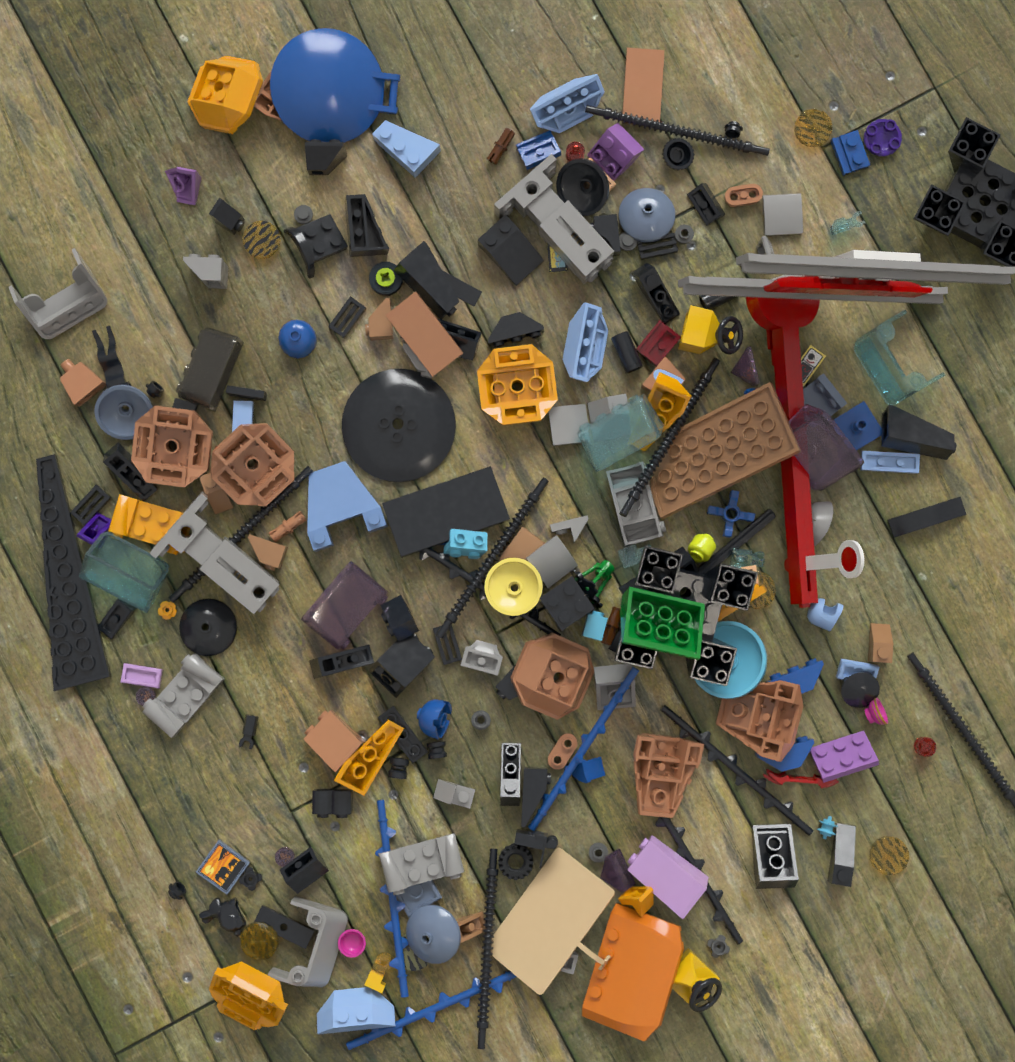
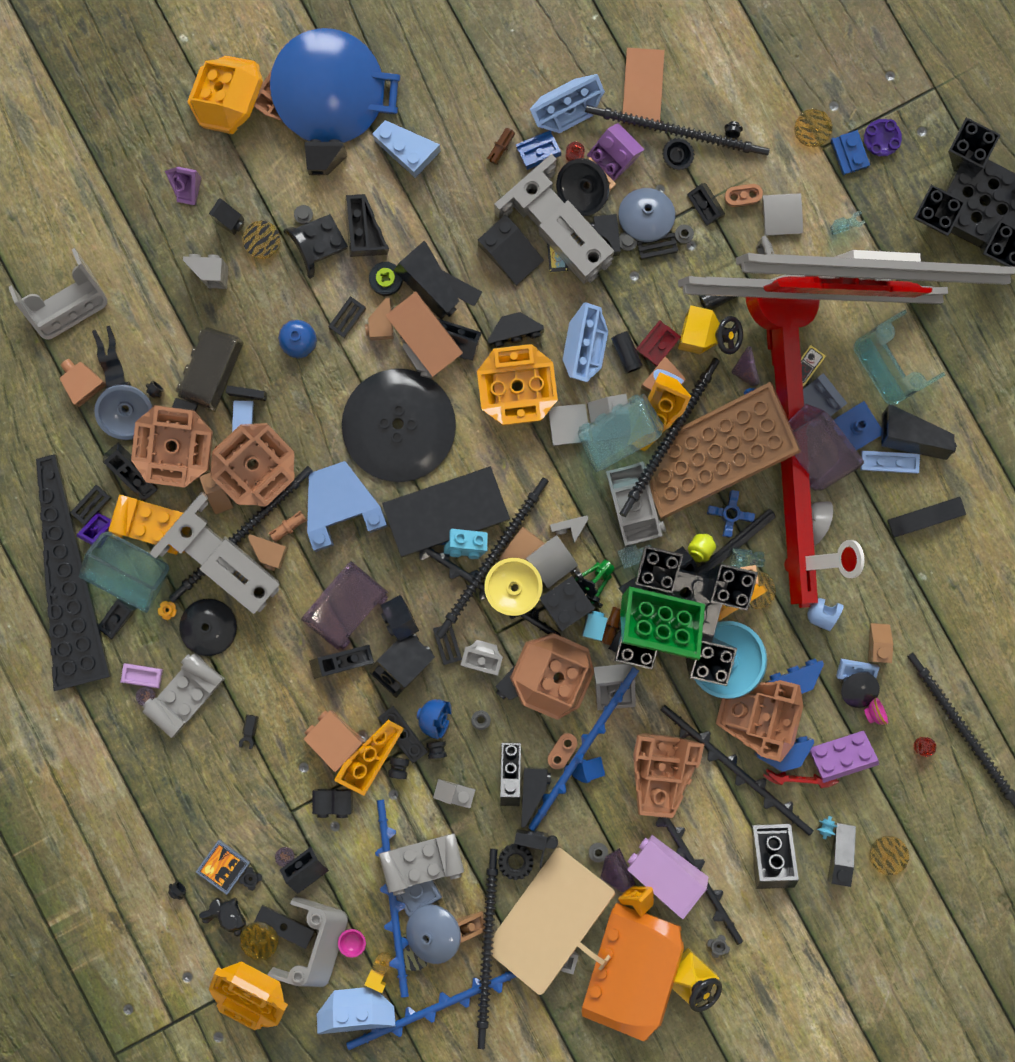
(655, 292): black slope -> none

